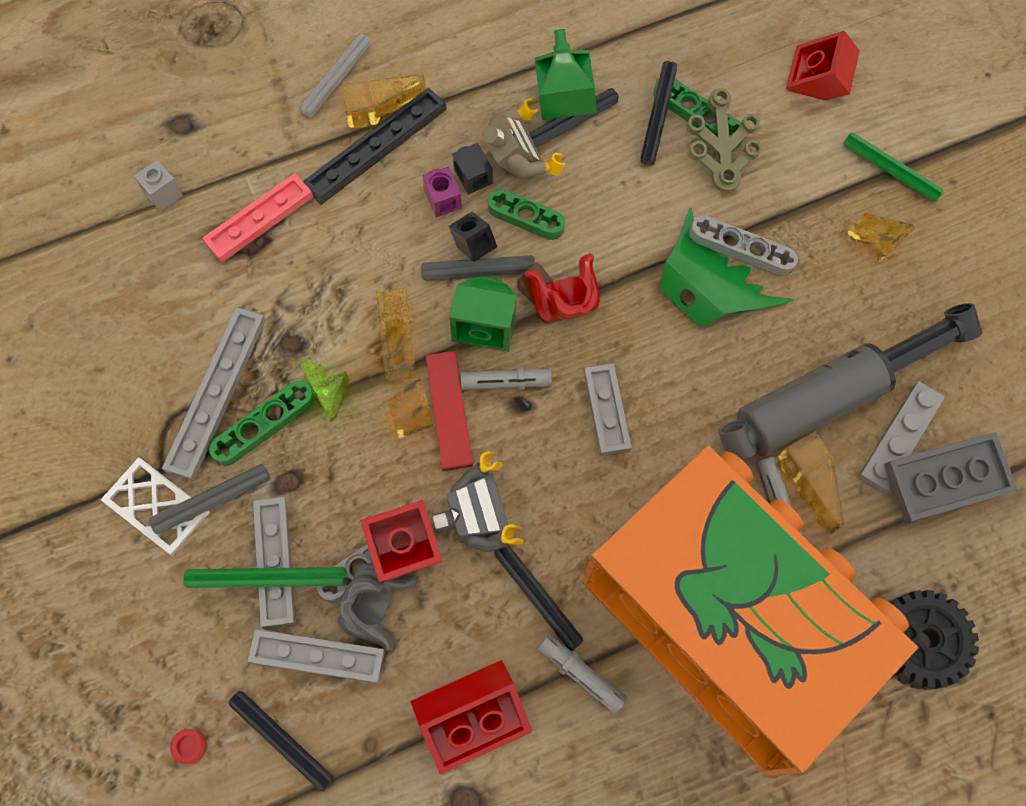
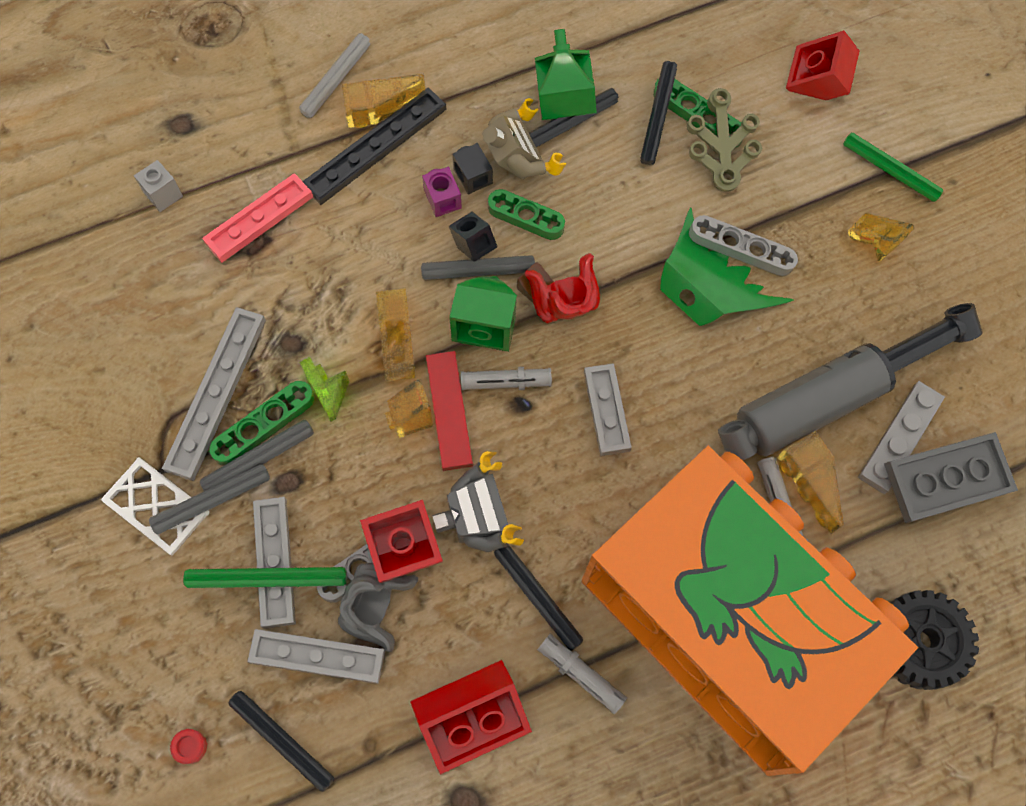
(260, 454): none -> dark grey axle

